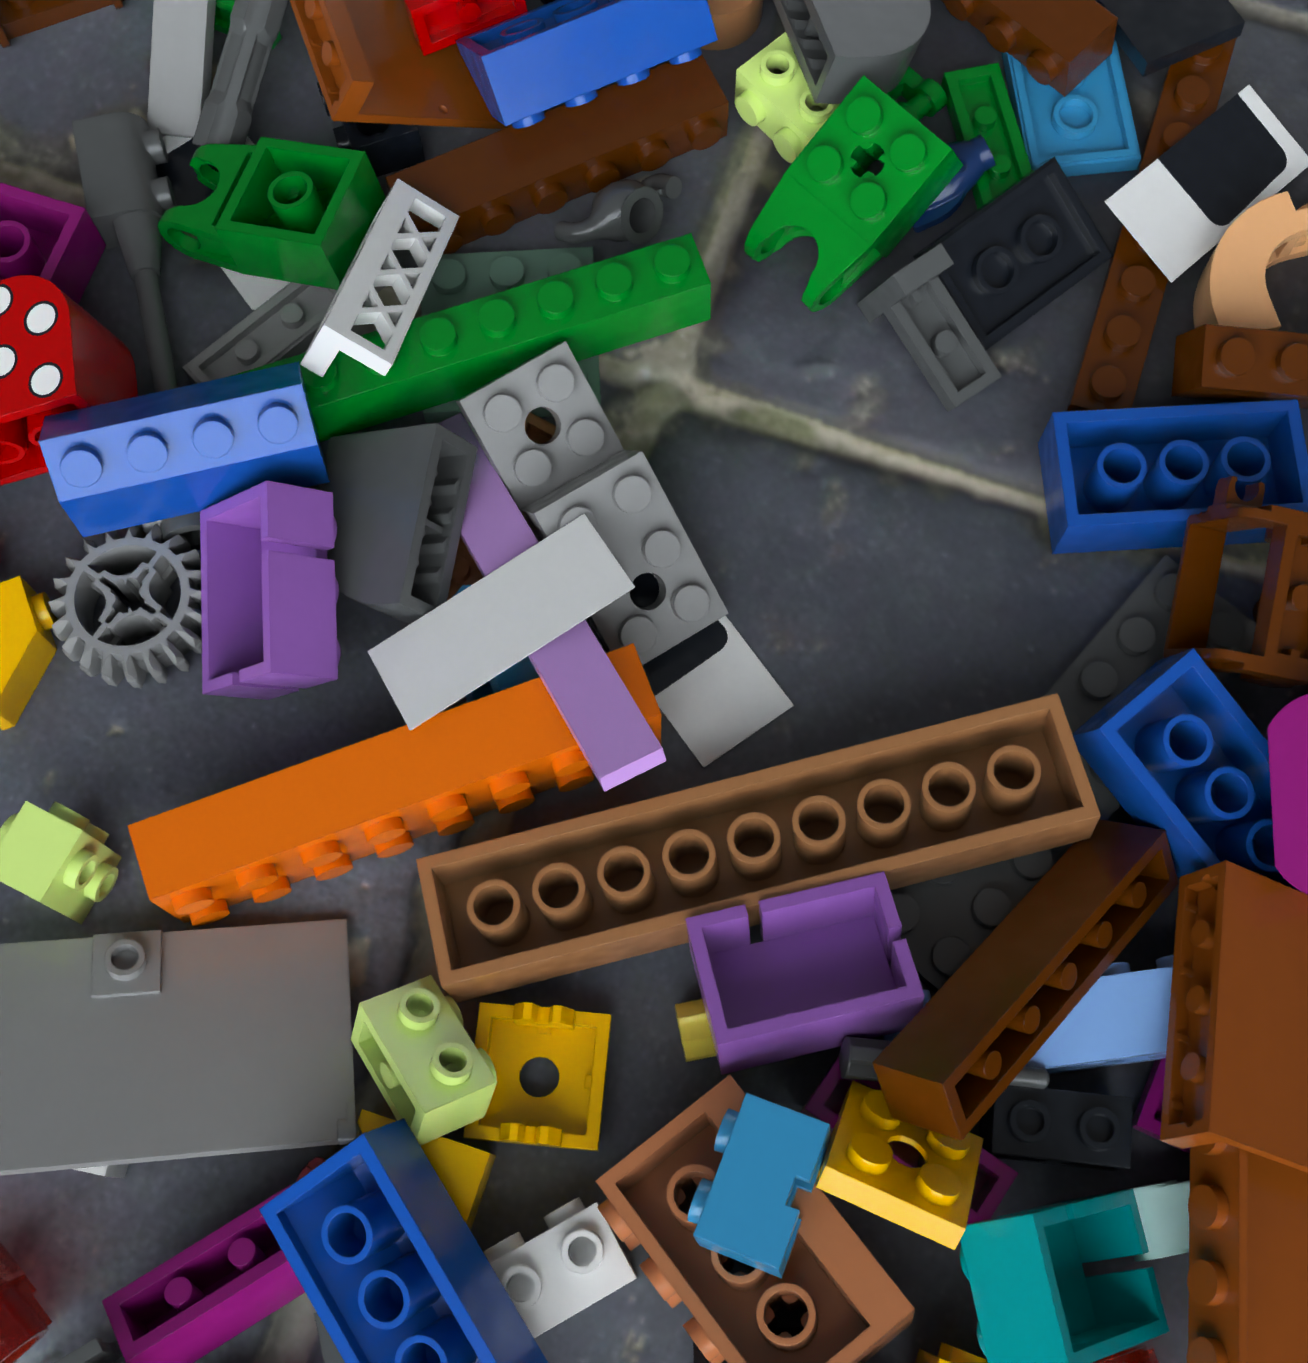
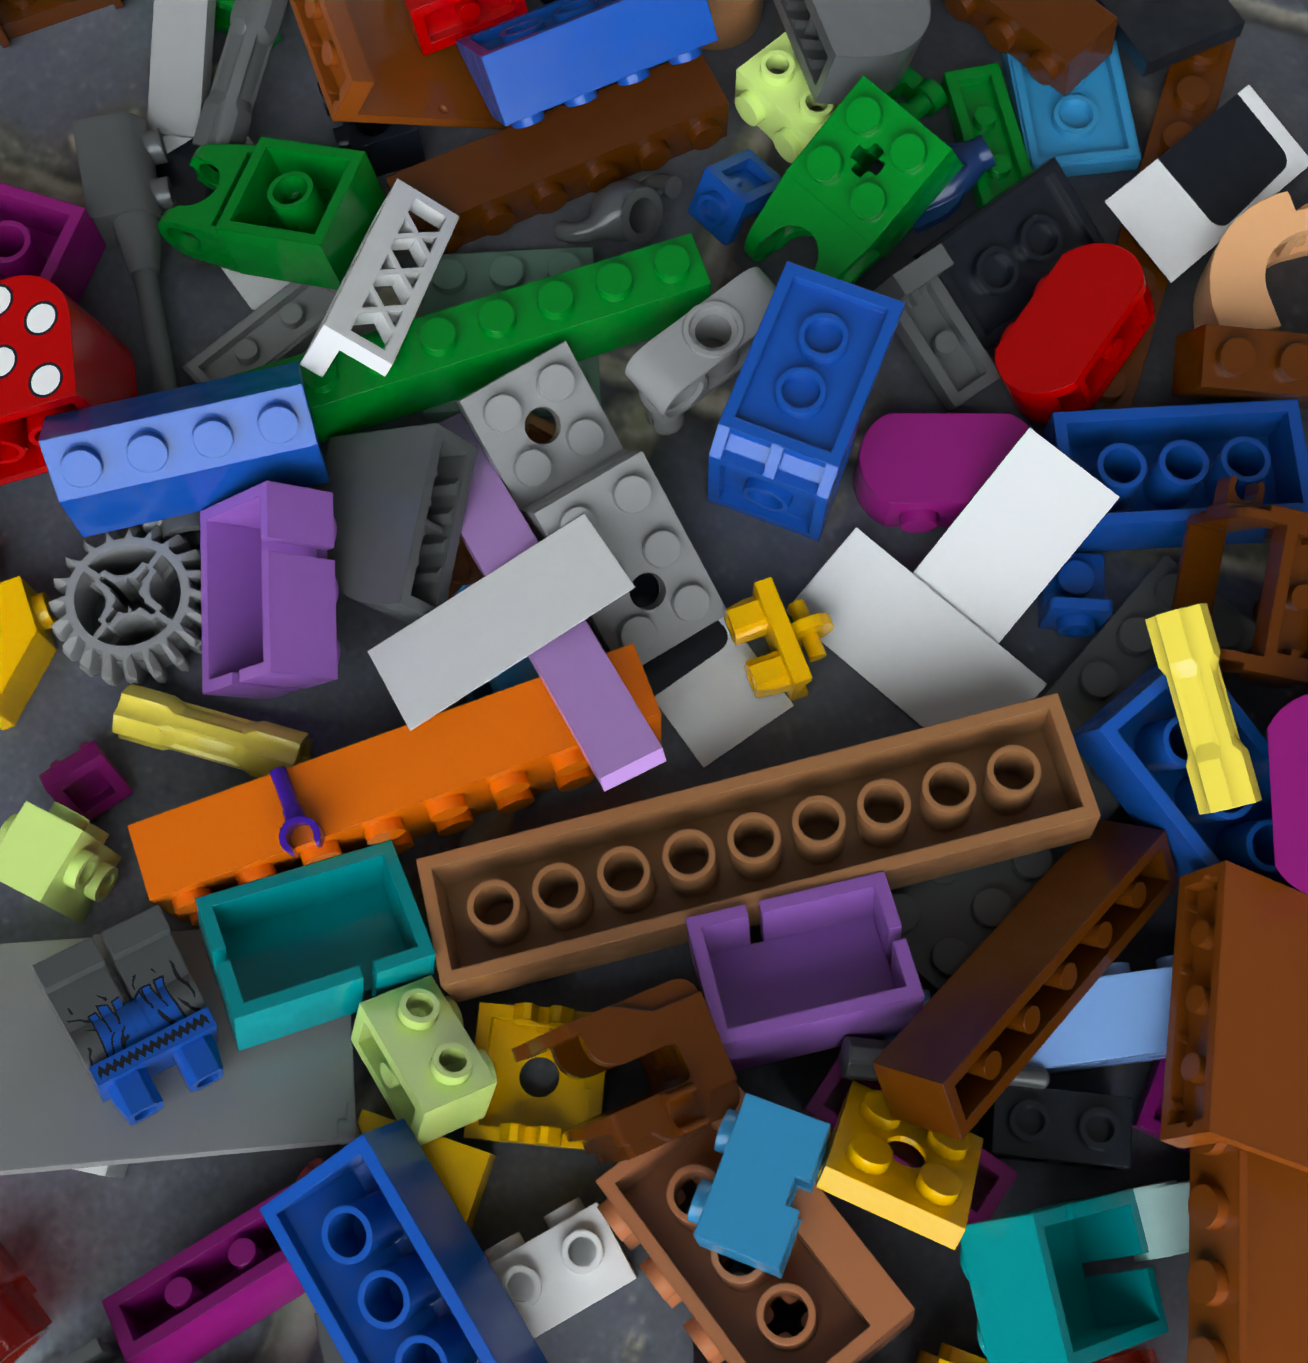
(86, 781): none -> magenta tile
(148, 1034): none -> hips
(172, 724): none -> light yellow axle
(292, 812): none -> dark purple hand
(313, 942): none -> teal piece
(679, 1054): none -> reddish brown animal
(680, 371): none -> light grey piece
(731, 193): none -> blue bracket
(785, 666): none -> yellow hips
(800, 400): none -> blue bracket
(911, 638): none -> white sticker
(929, 466): none -> magenta brick
(1015, 535): none -> white sticker
(1075, 331): none -> red brick
(1076, 598): none -> blue bracket
(1216, 757): none -> light yellow axle

